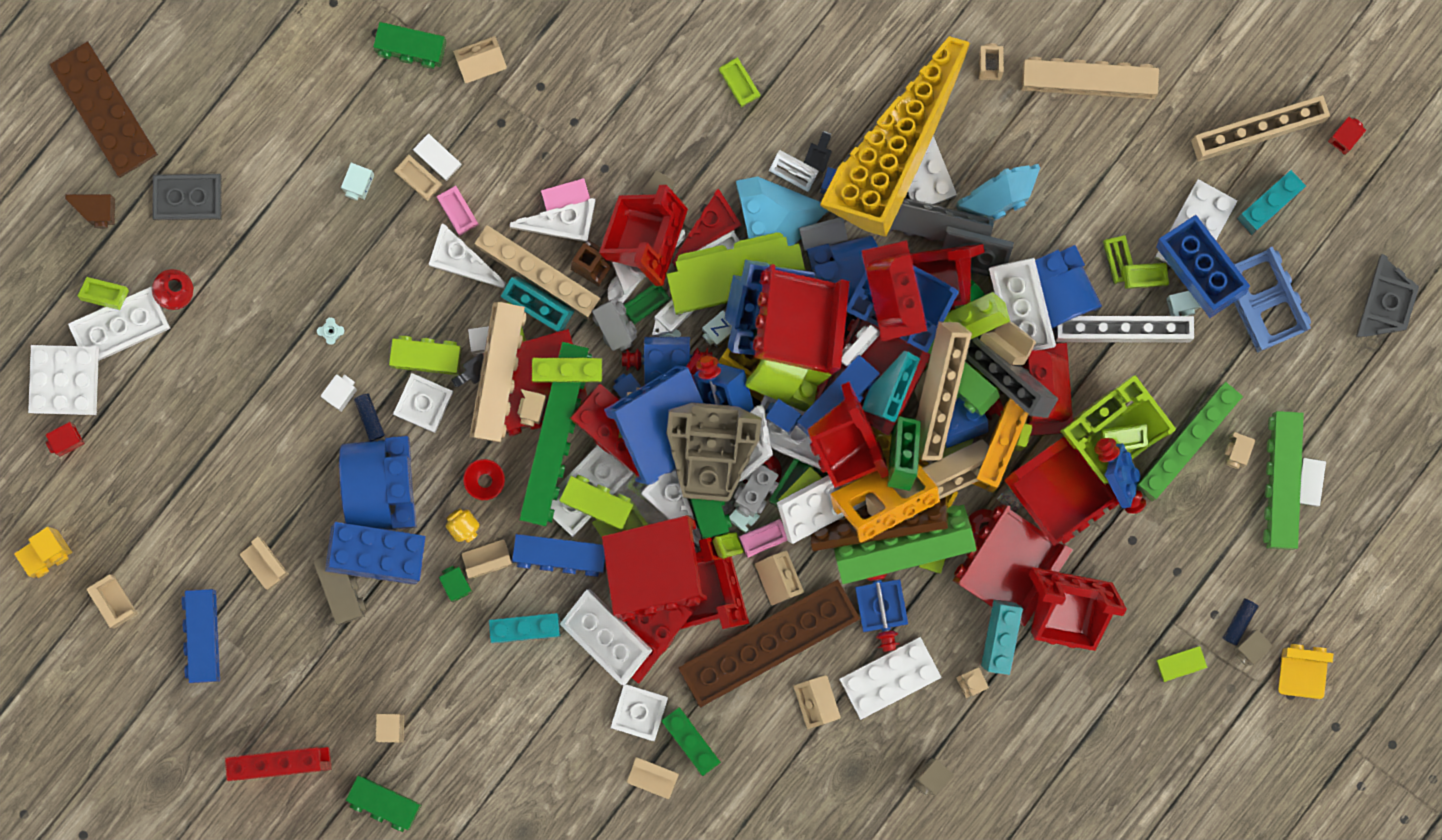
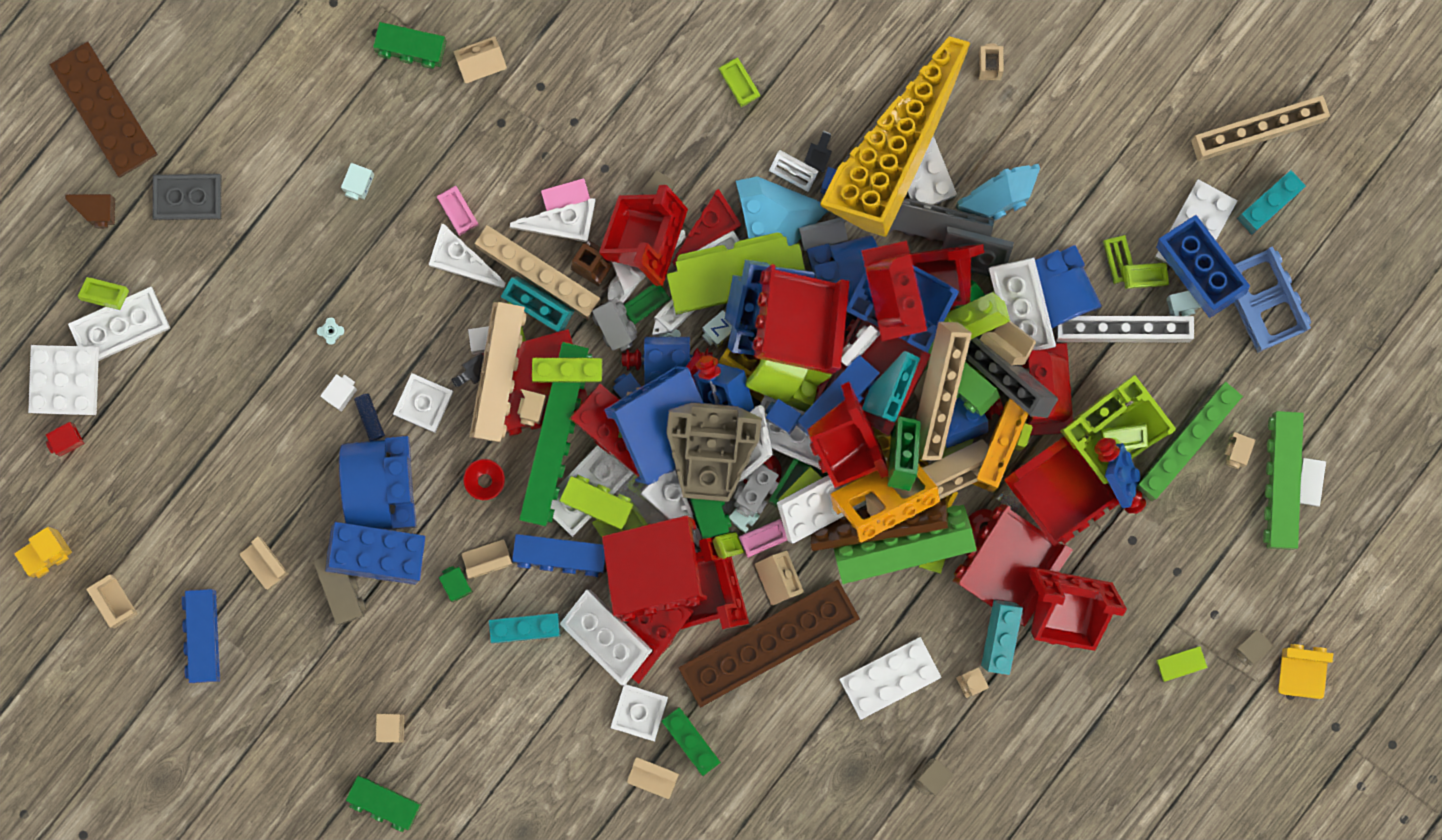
(167, 298): red piece -> none
(278, 763): red panel -> none
(418, 178): tan tile -> none
(425, 355): lime brick -> none
(437, 157): white tile -> none
(462, 525): yellow head -> none
(817, 702): tan panel -> none
(882, 607): blue plate -> none
(1090, 79): tan brick -> none
(1238, 619): dark blue piece -> none
(1347, 135): red brick -> none
(1388, 301): dark grey wing -> none

